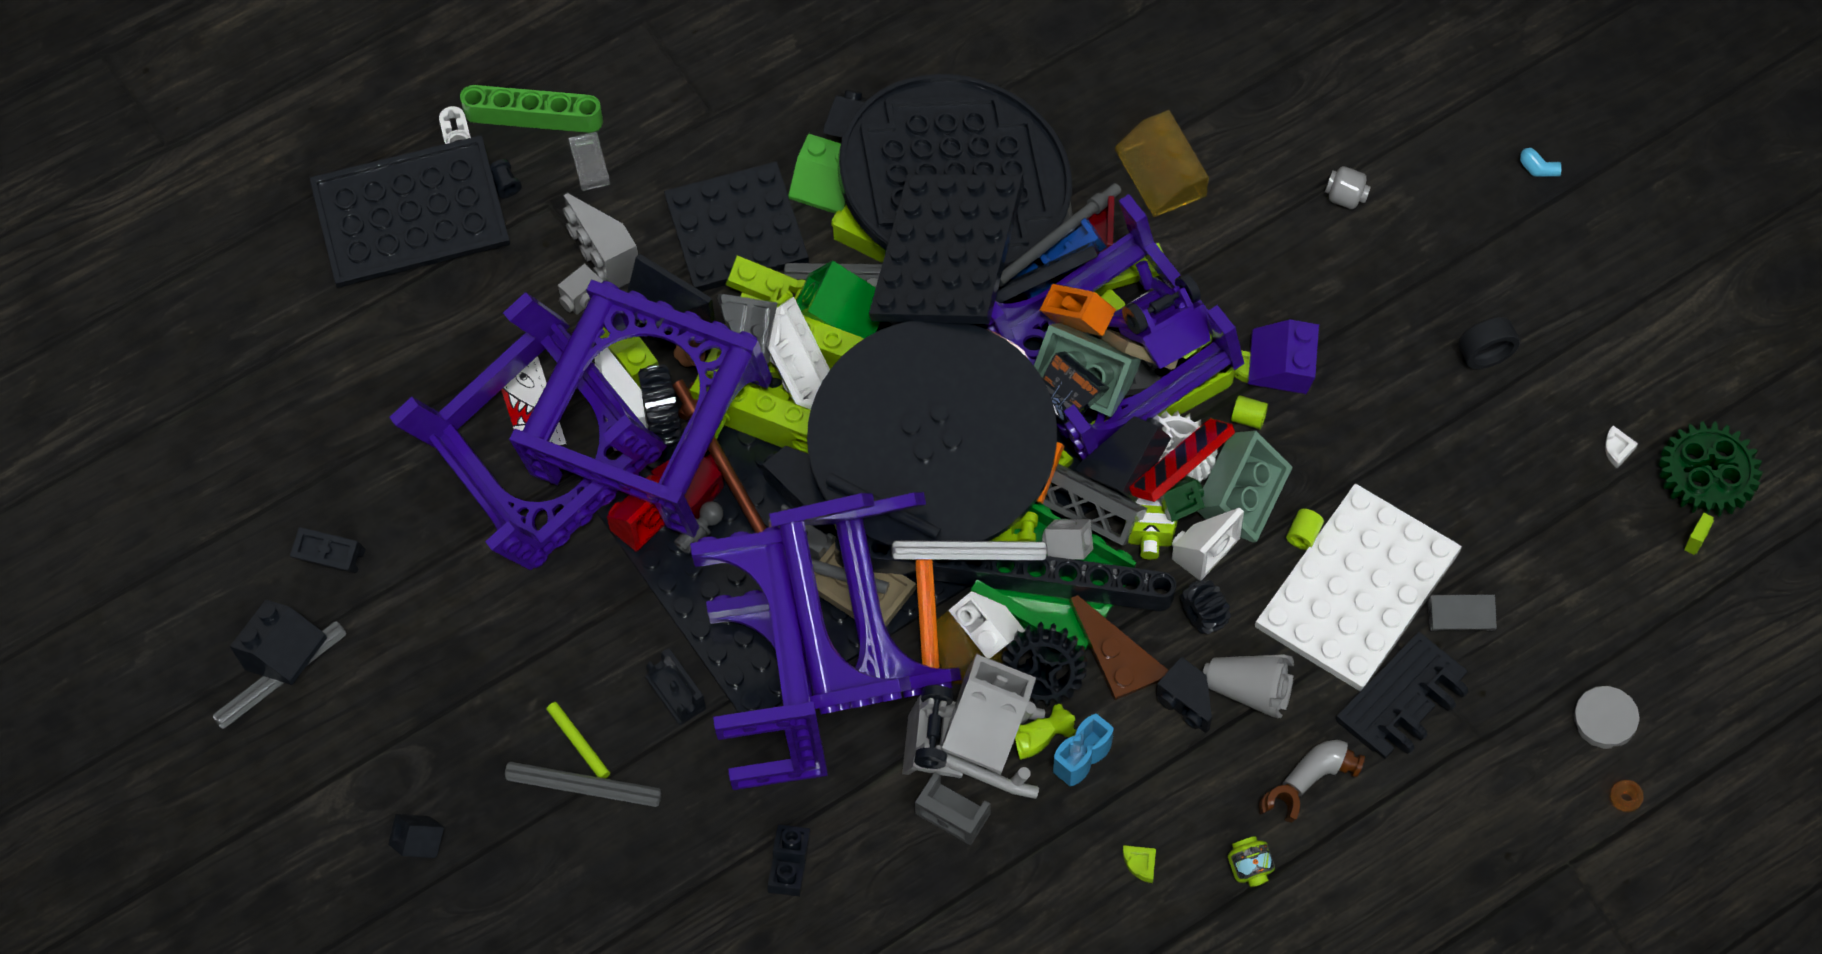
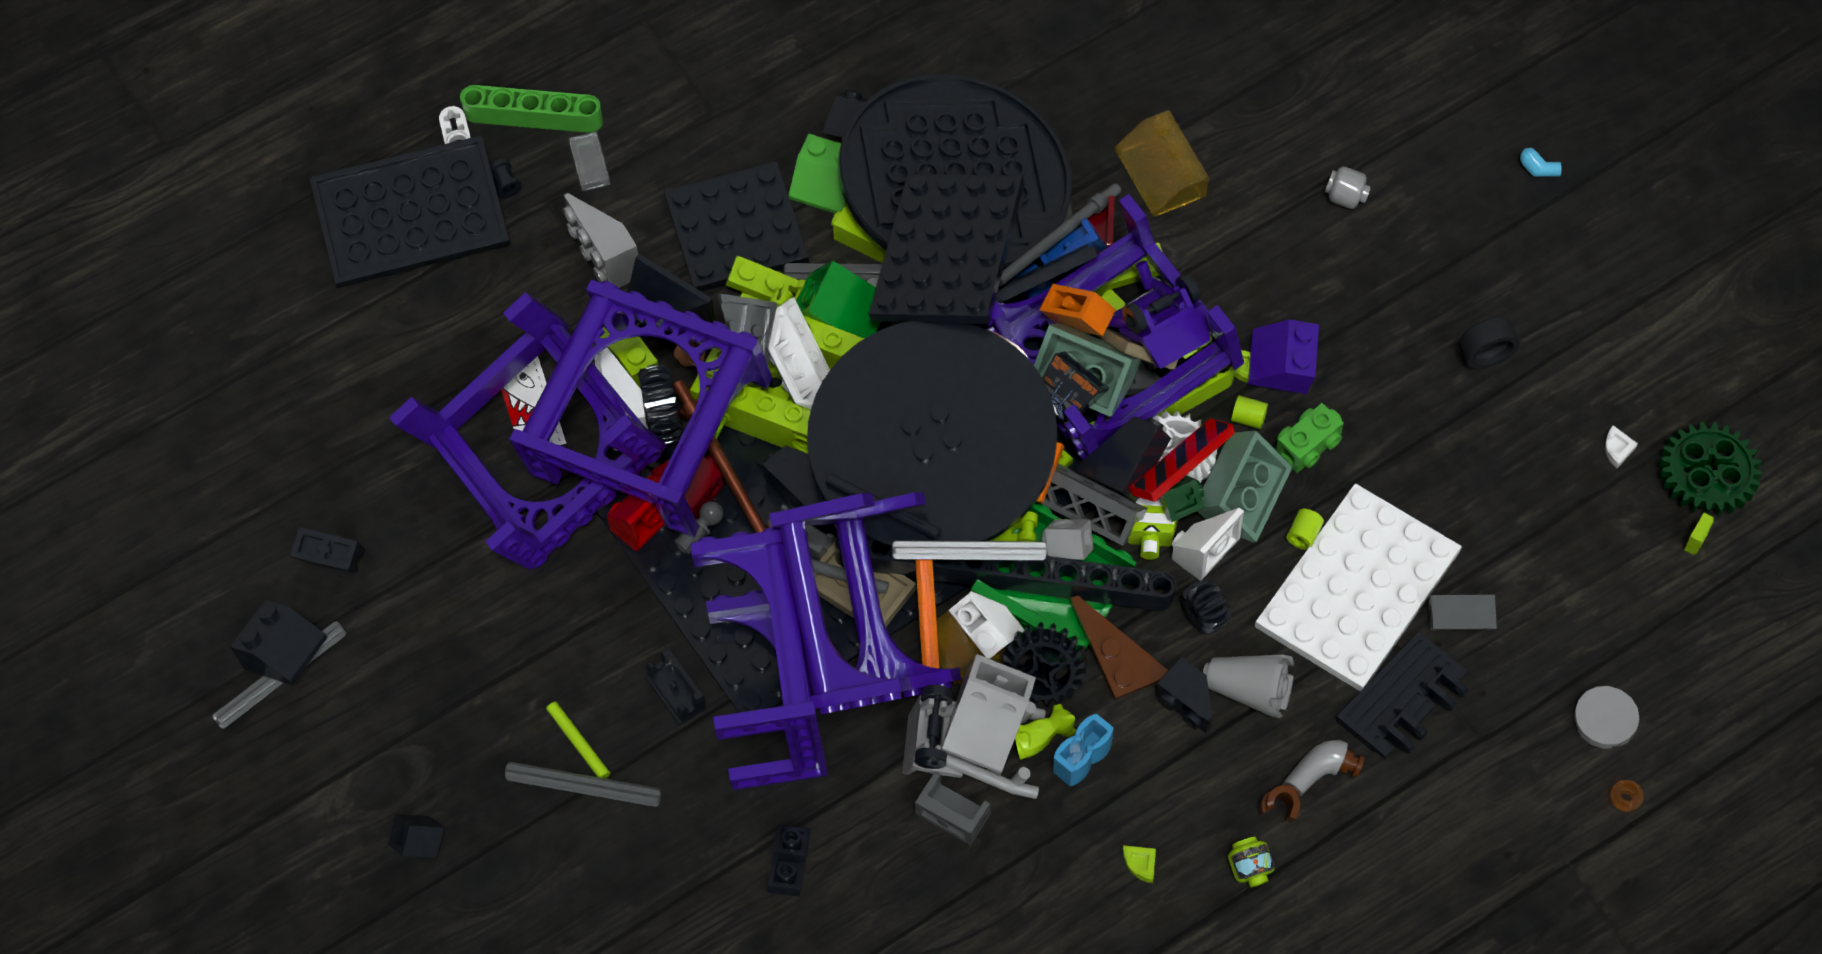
(573, 289): light grey brick -> none
(1310, 437): none -> bright green brick

